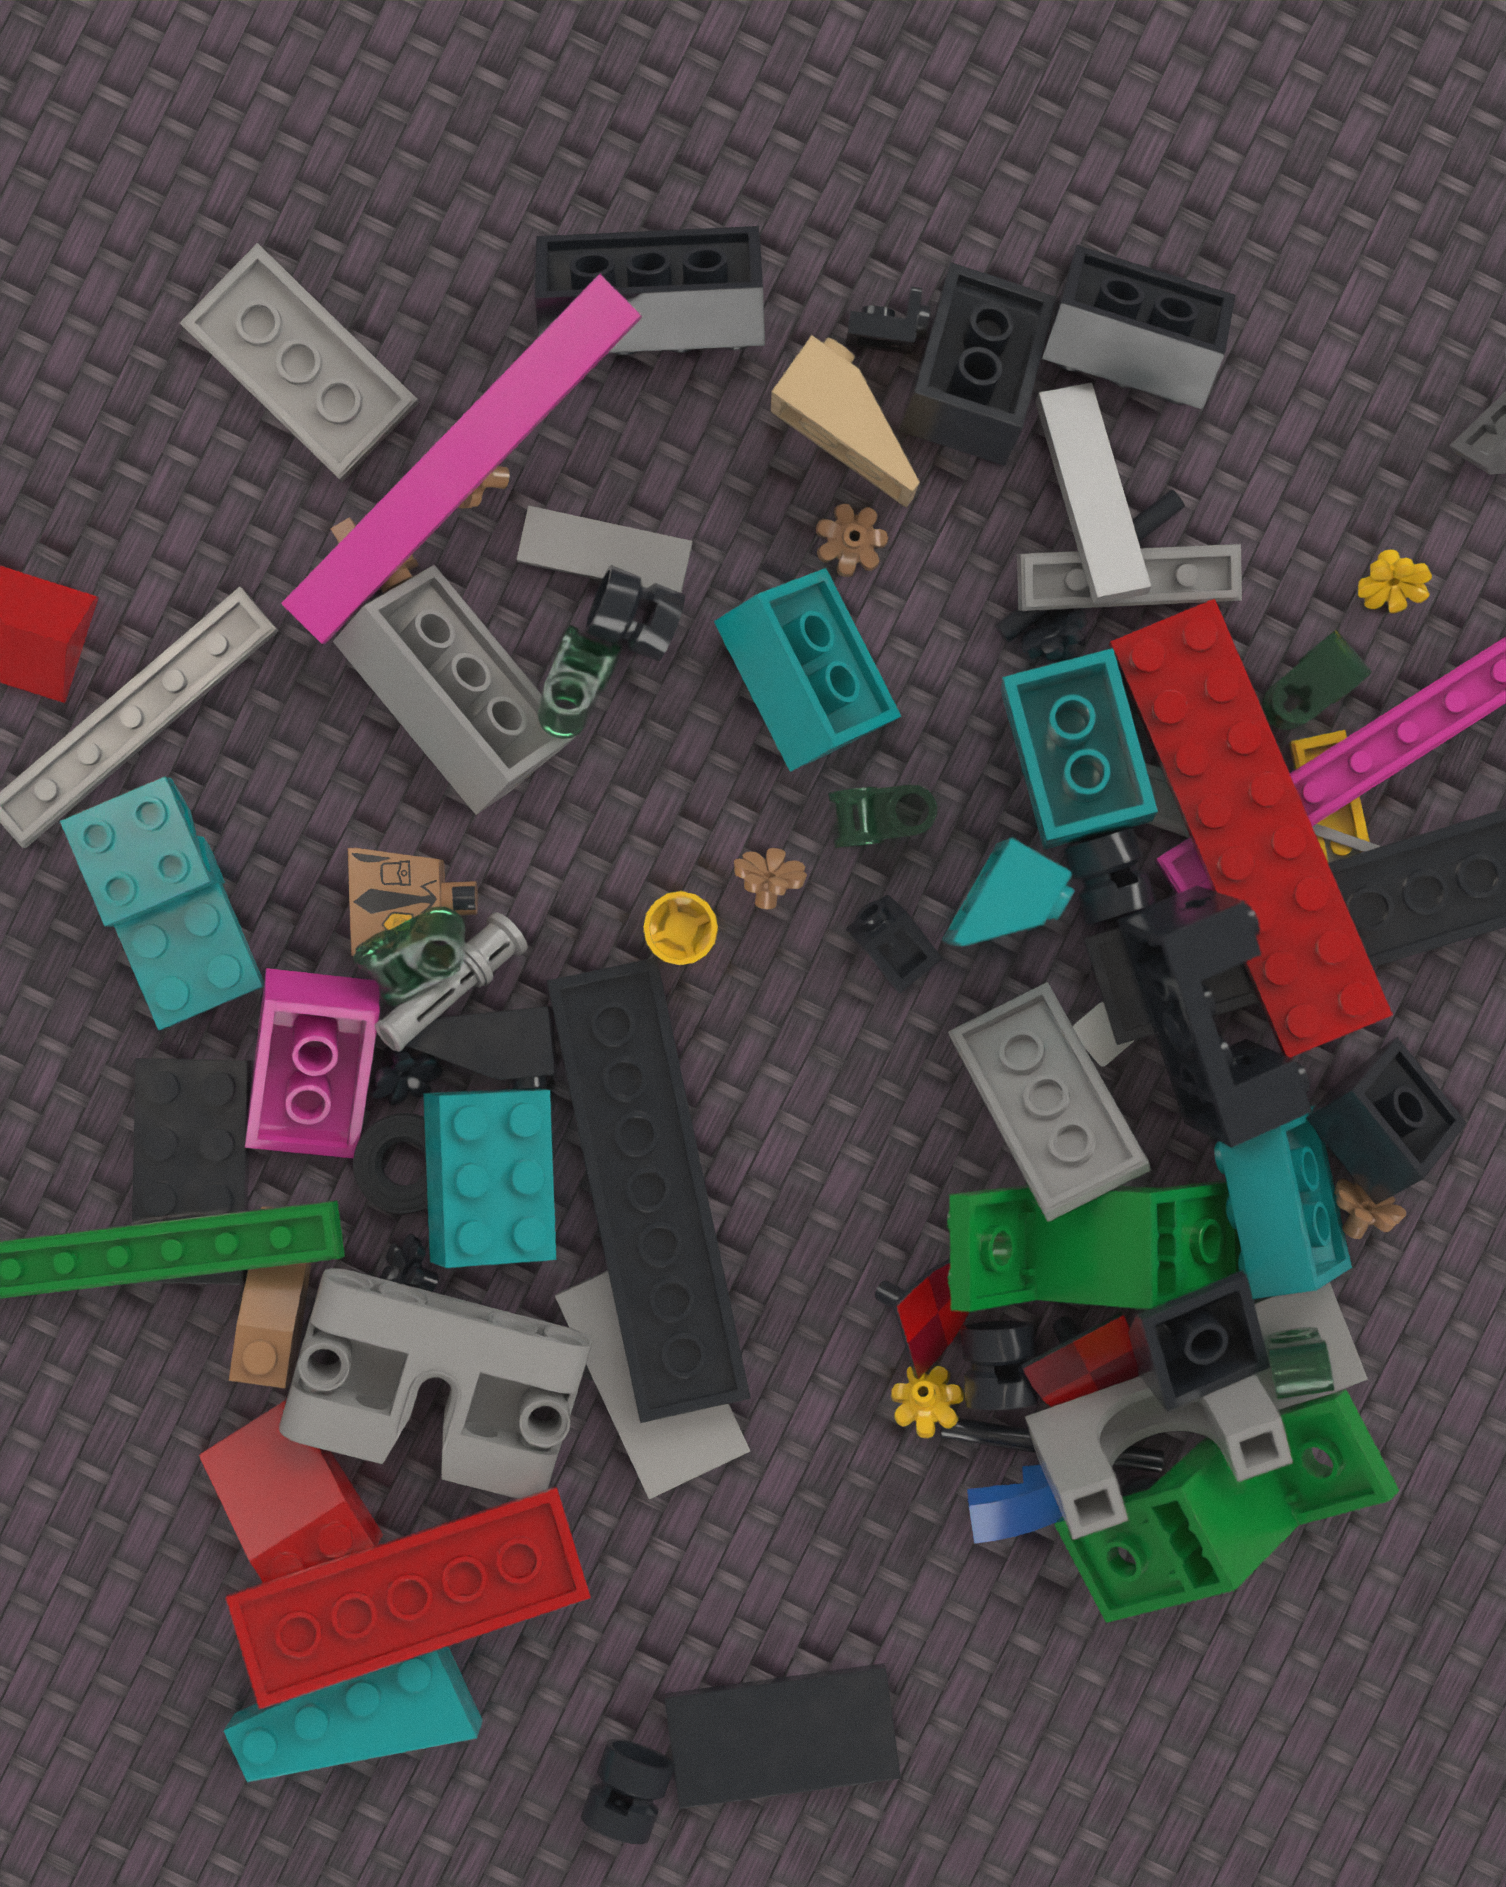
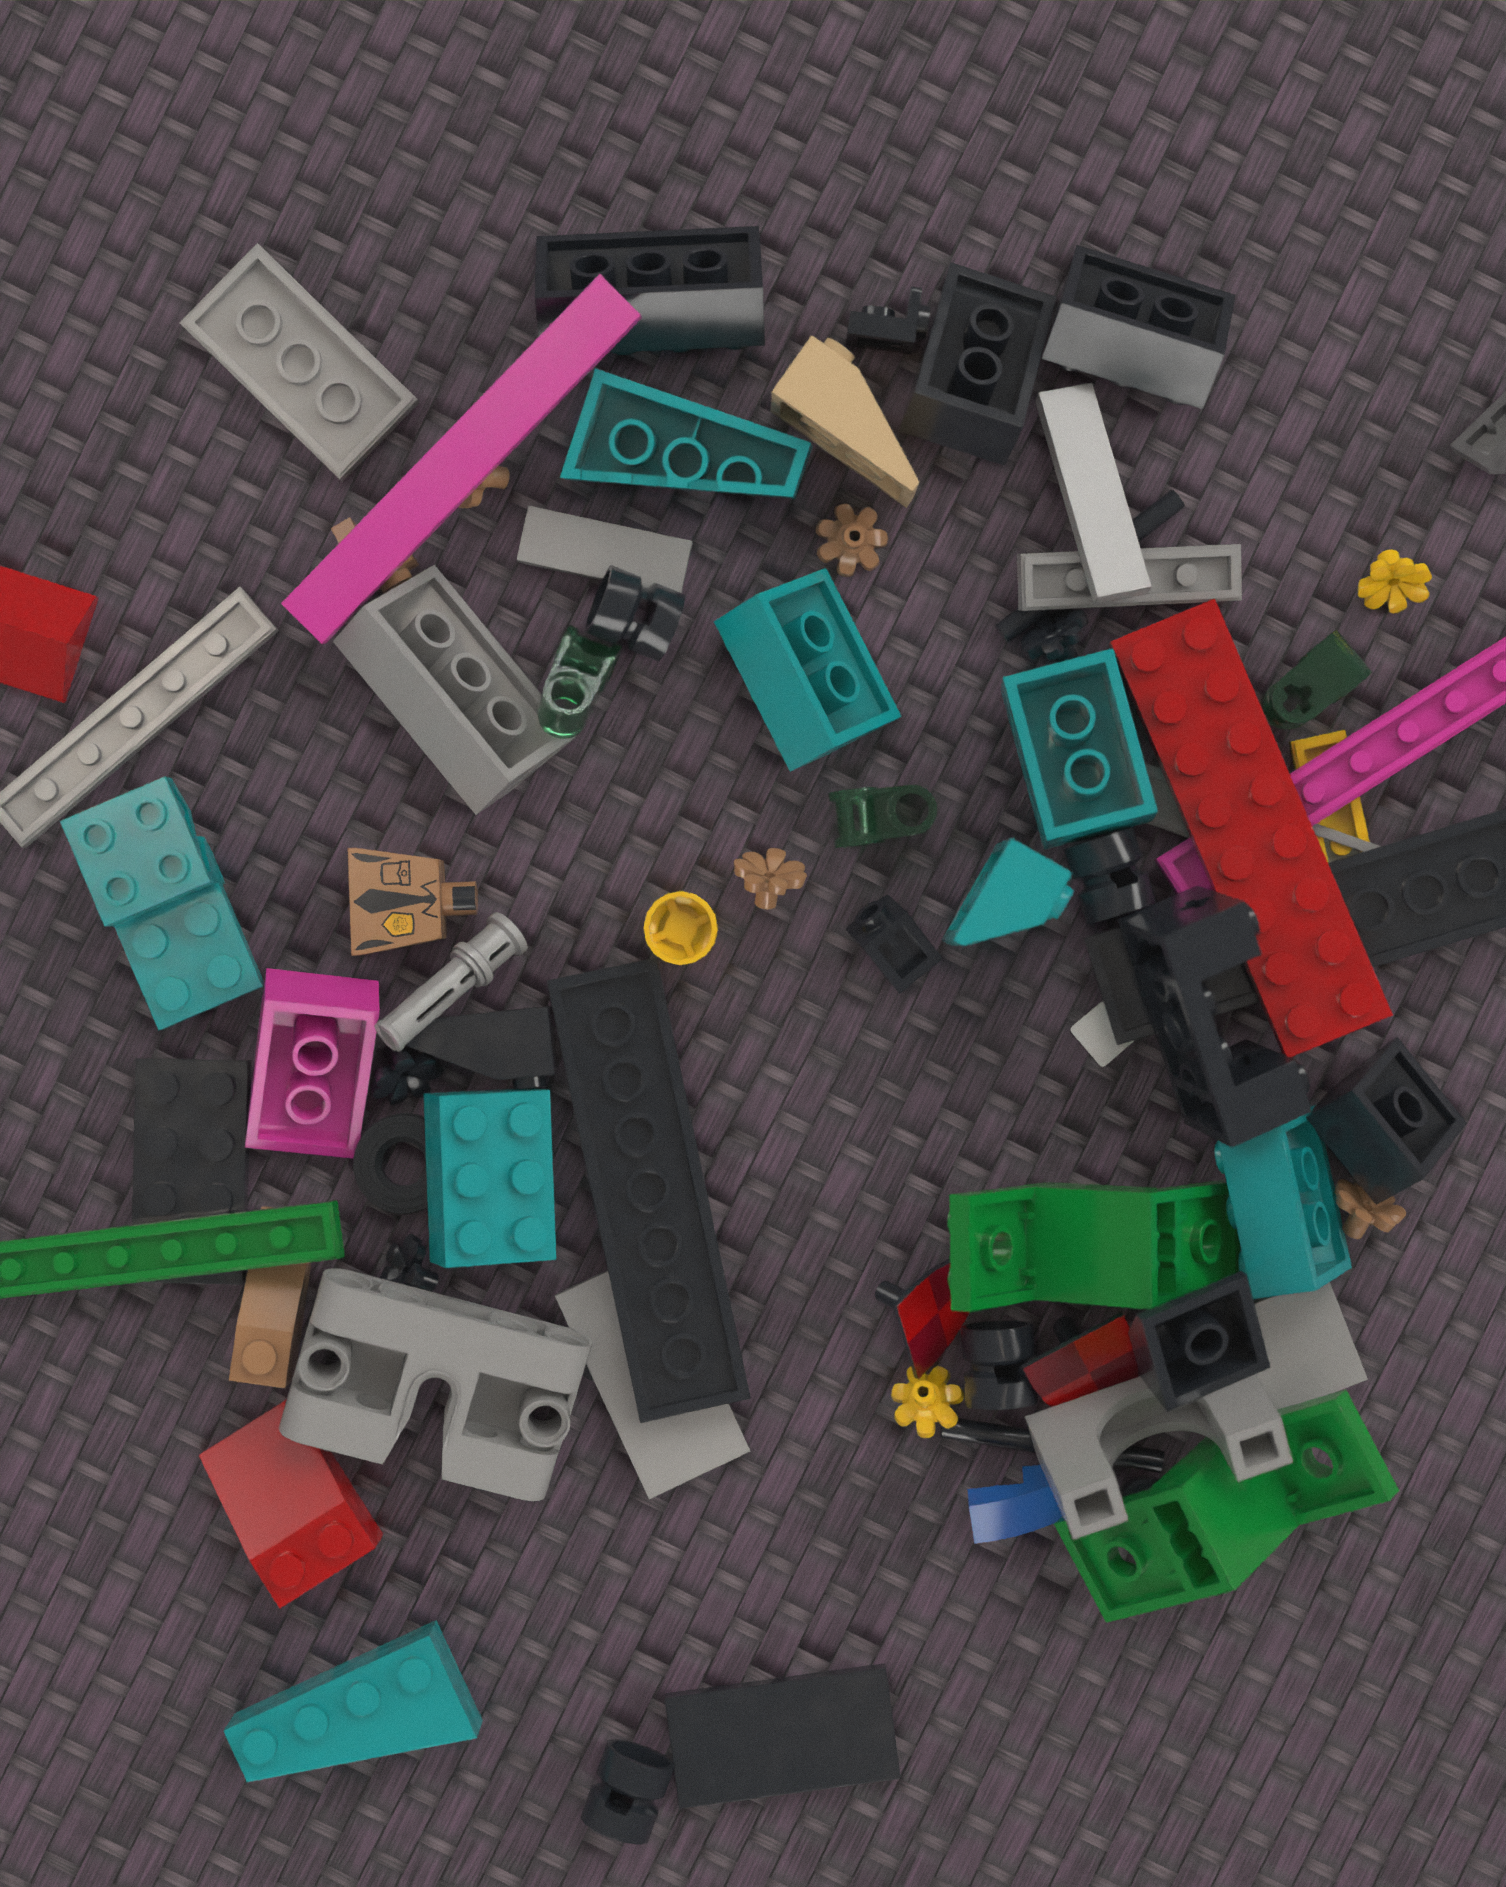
(405, 960): clear green piece -> none
(407, 1597): red plate -> none
(669, 442): none -> teal wedge
(1048, 1101): light grey tile -> none
(1299, 1363): clear green piece -> none

